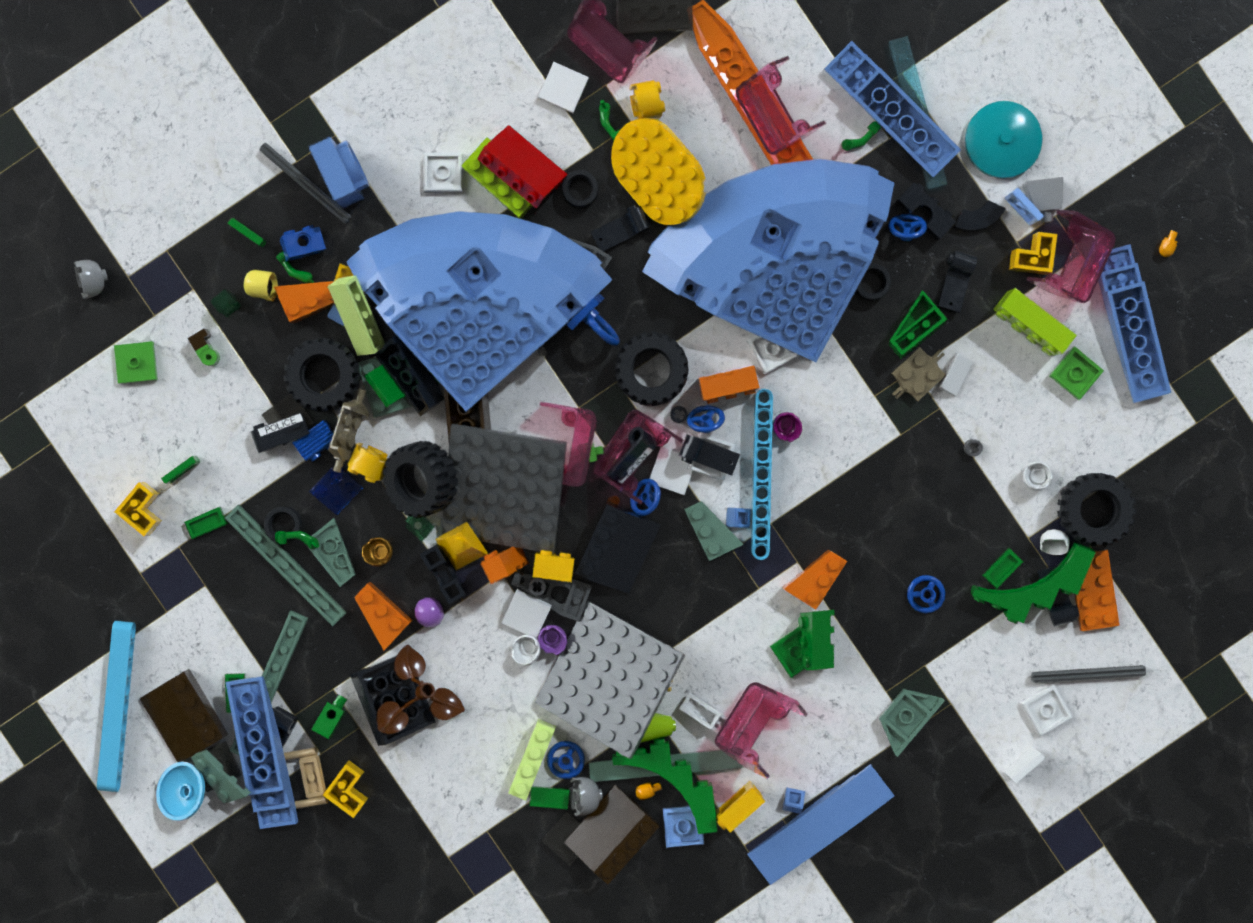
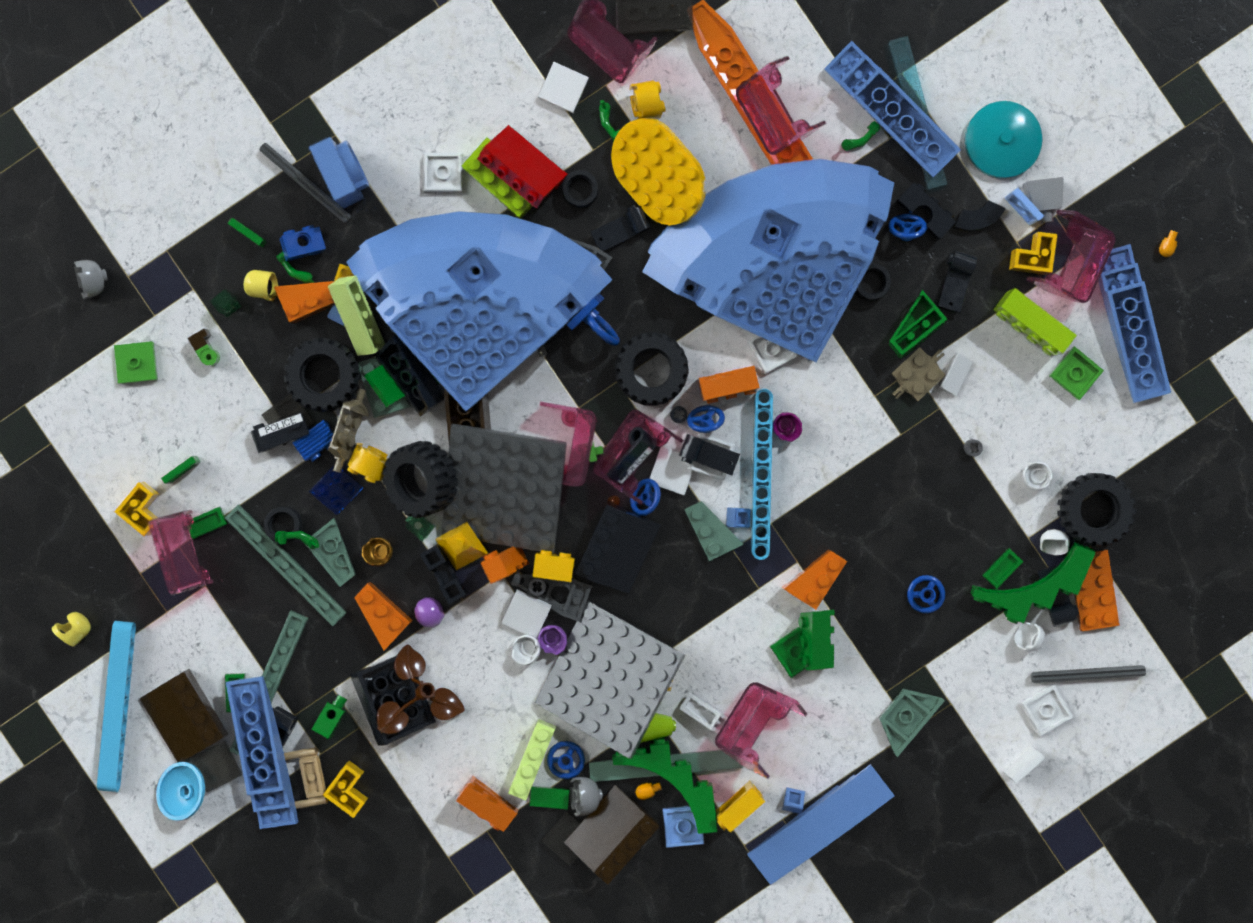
(75, 629): none -> light yellow helmet
(177, 552): none -> clear pink windscreen
(223, 784): sand green wing -> none
(487, 804): none -> orange wedge
(1029, 637): none -> white hair

